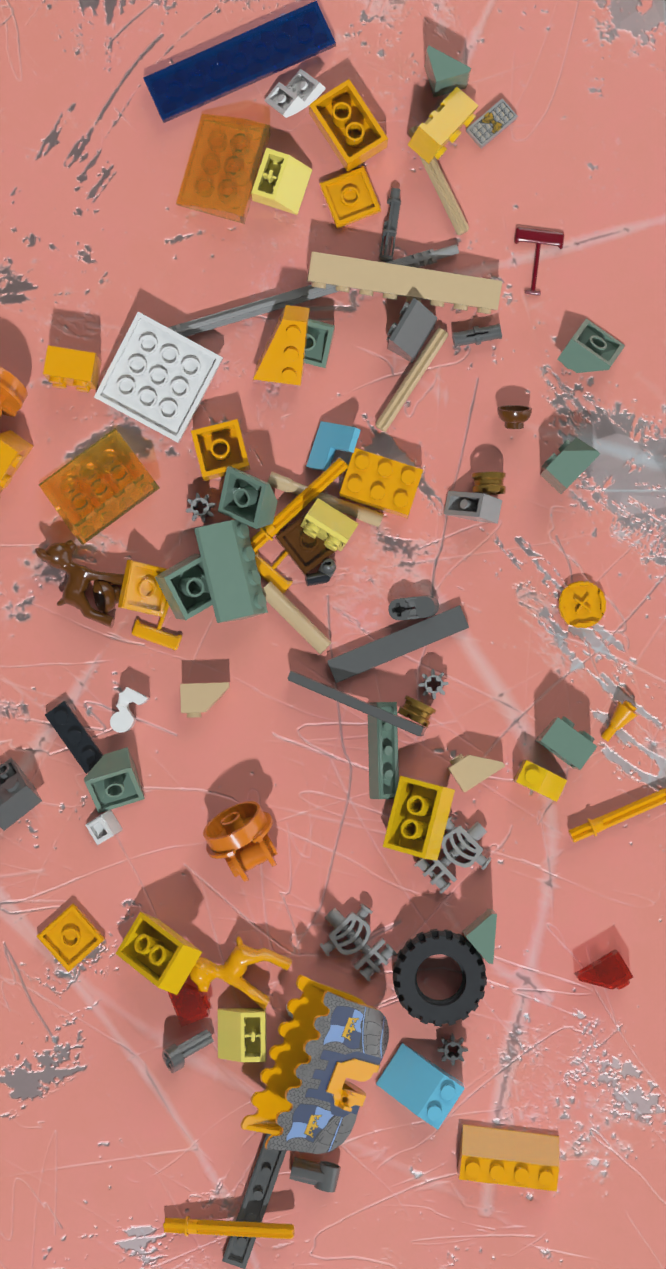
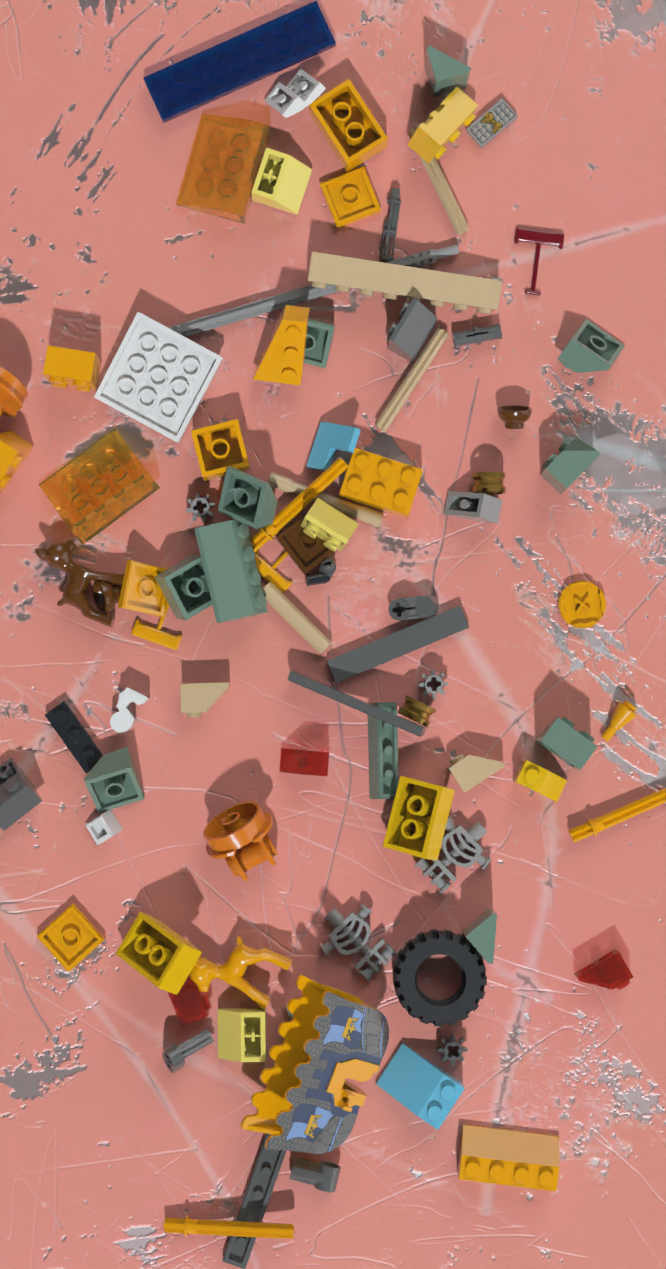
(304, 762): none -> clear red slope

